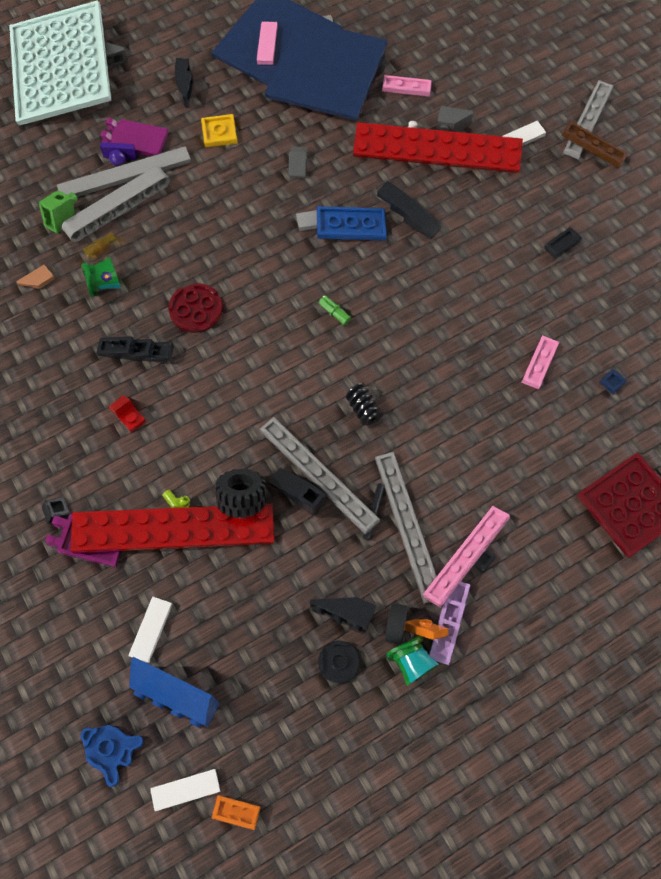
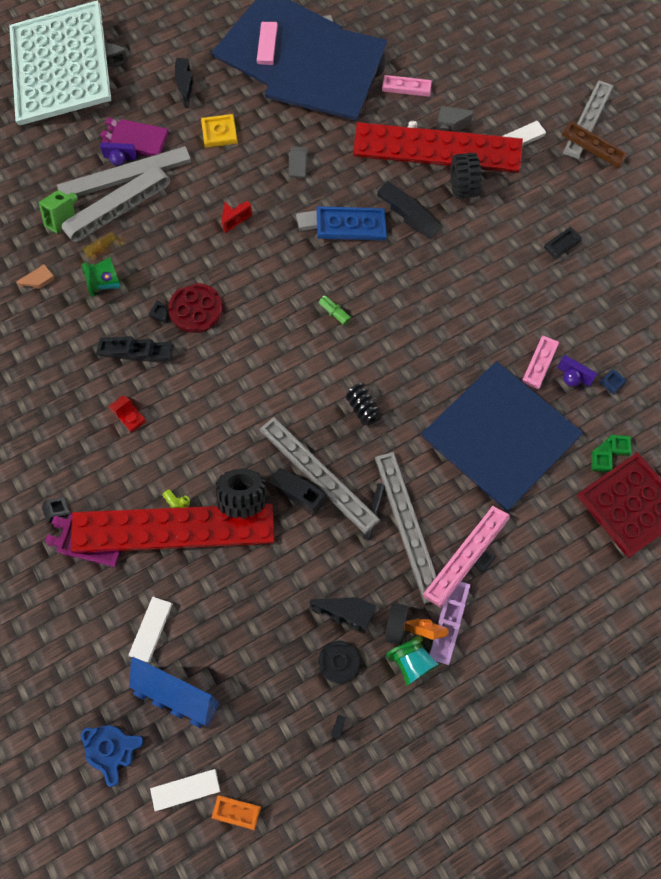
(158, 312): none -> black tile
(236, 216): none -> red slope
(338, 727): none -> black tile
(465, 175): none -> black tyre
(501, 435): none -> dark blue tile
(575, 372): none -> dark purple tile
(614, 445): none -> green tile

